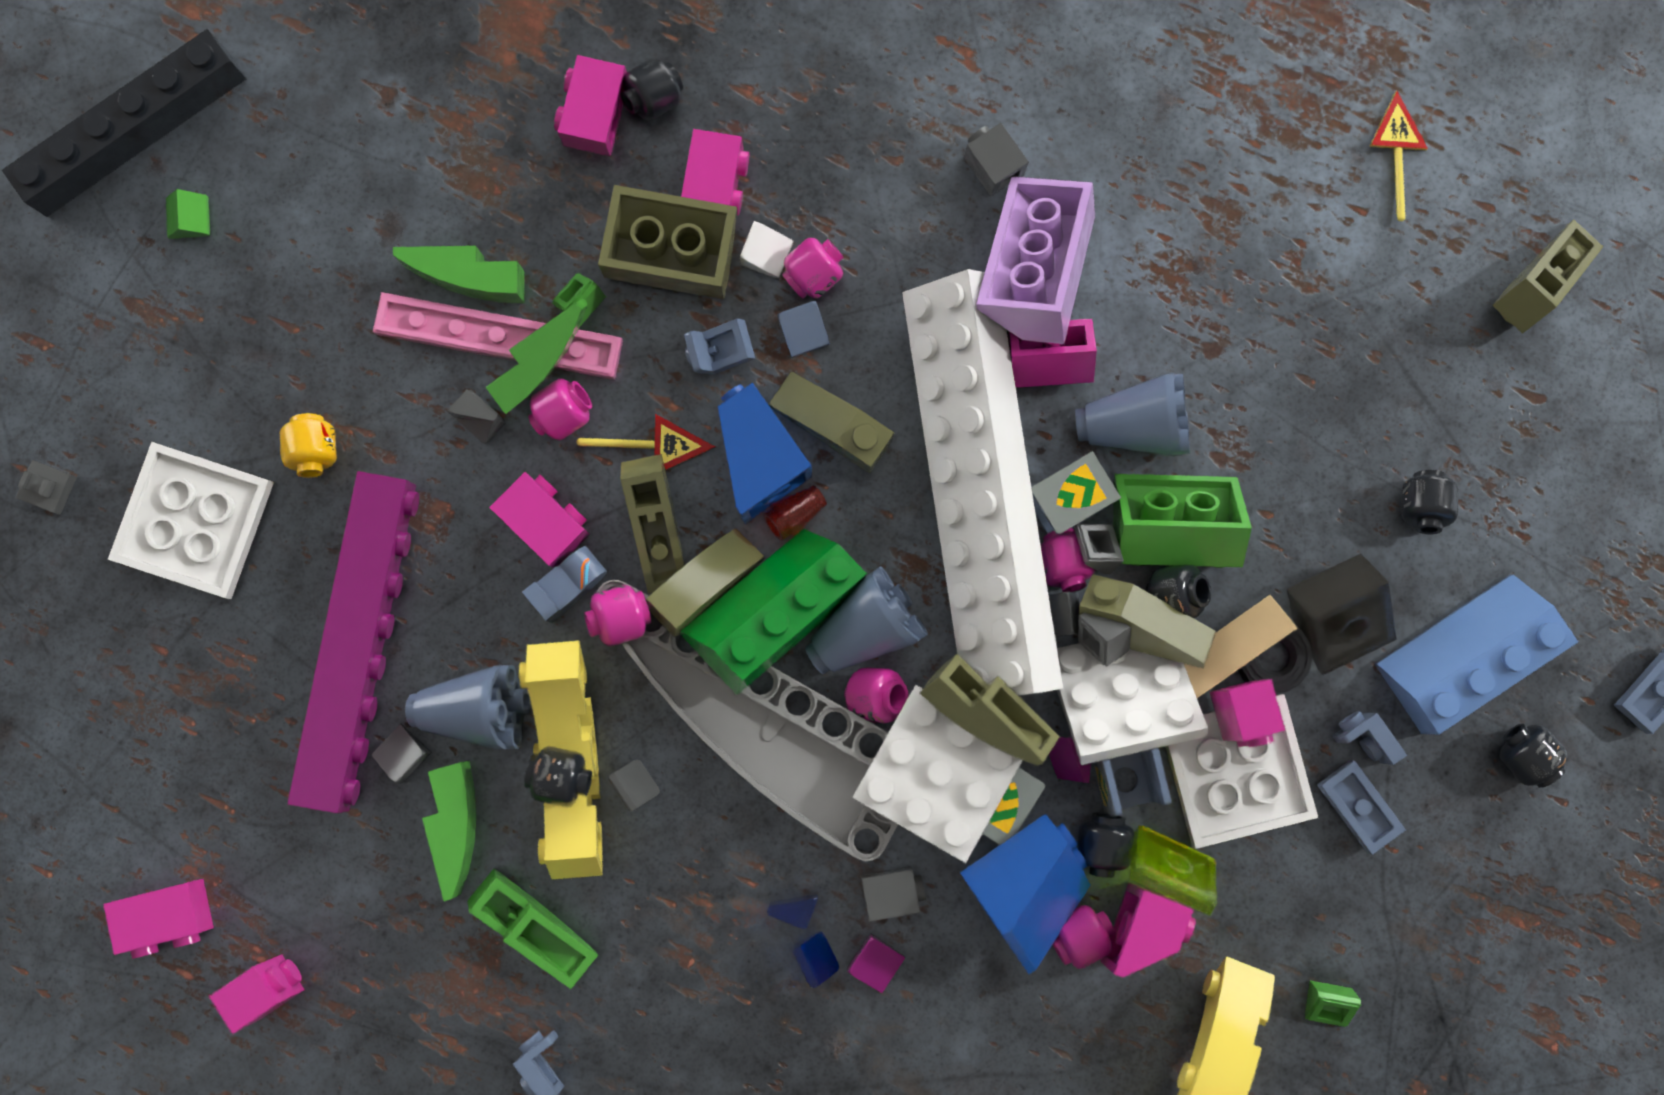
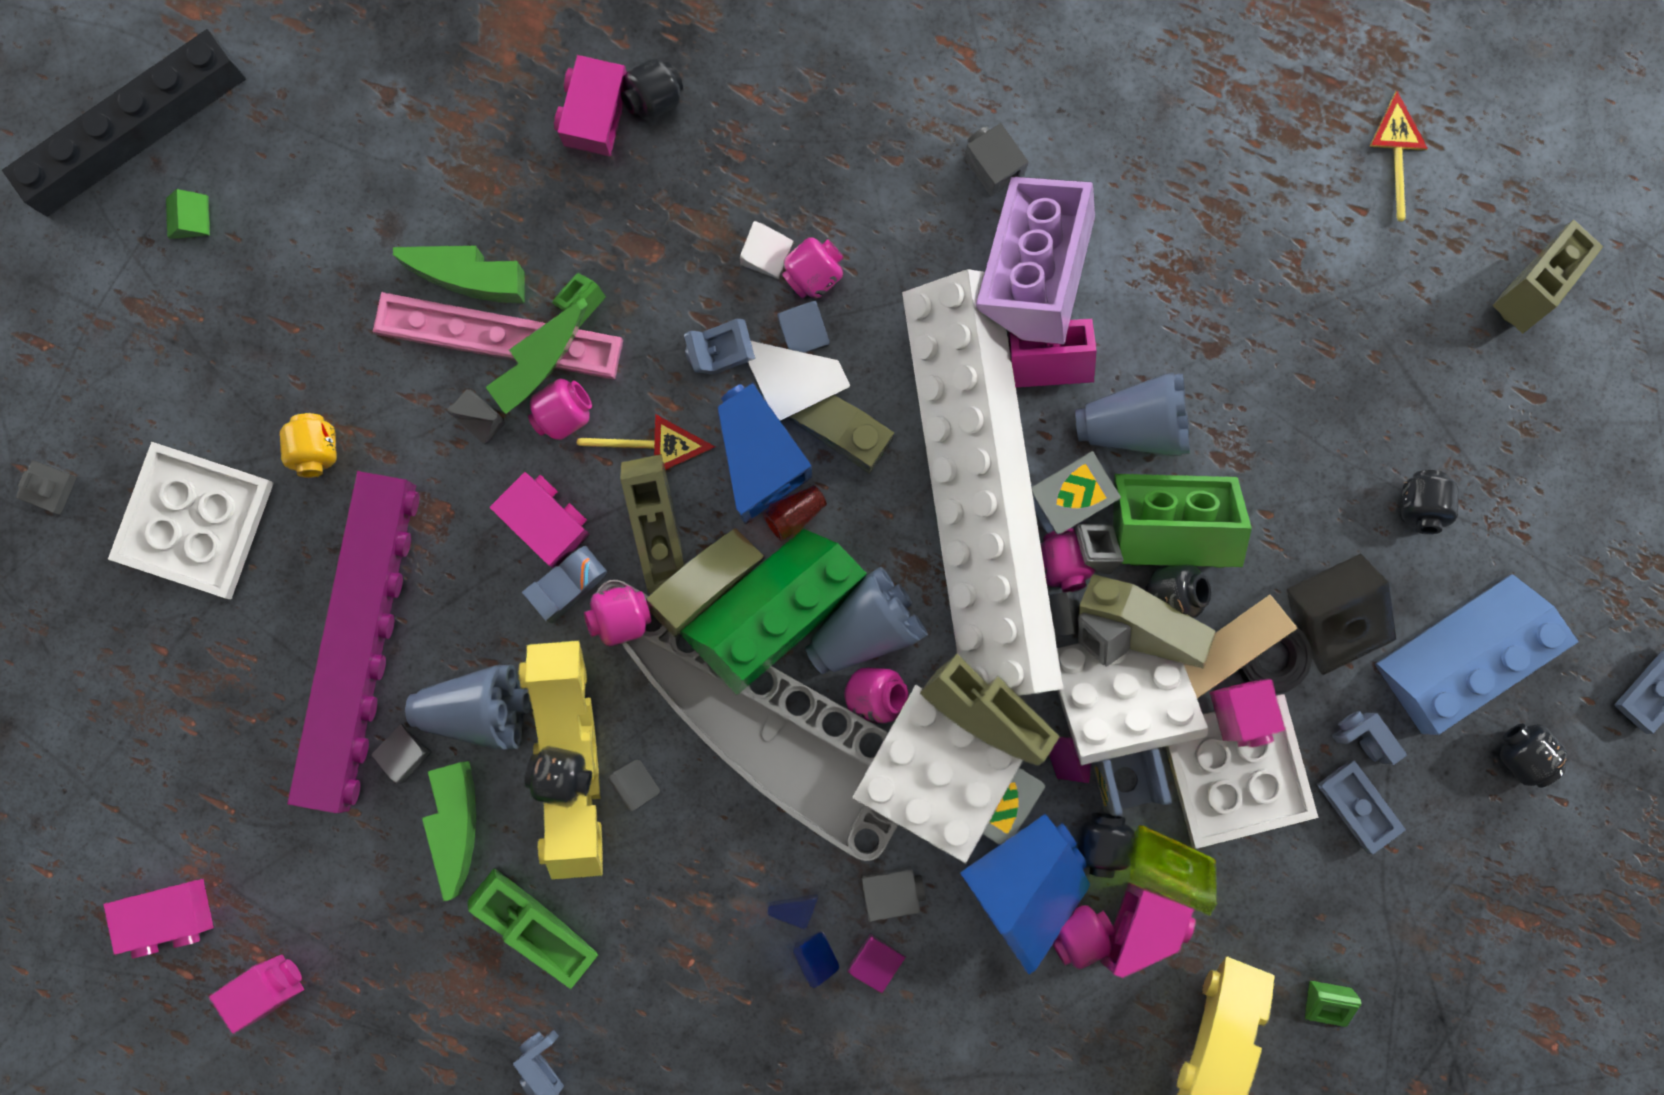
(668, 242): olive slope -> none
(715, 168): dark pink brick -> none
(794, 378): none -> white sticker

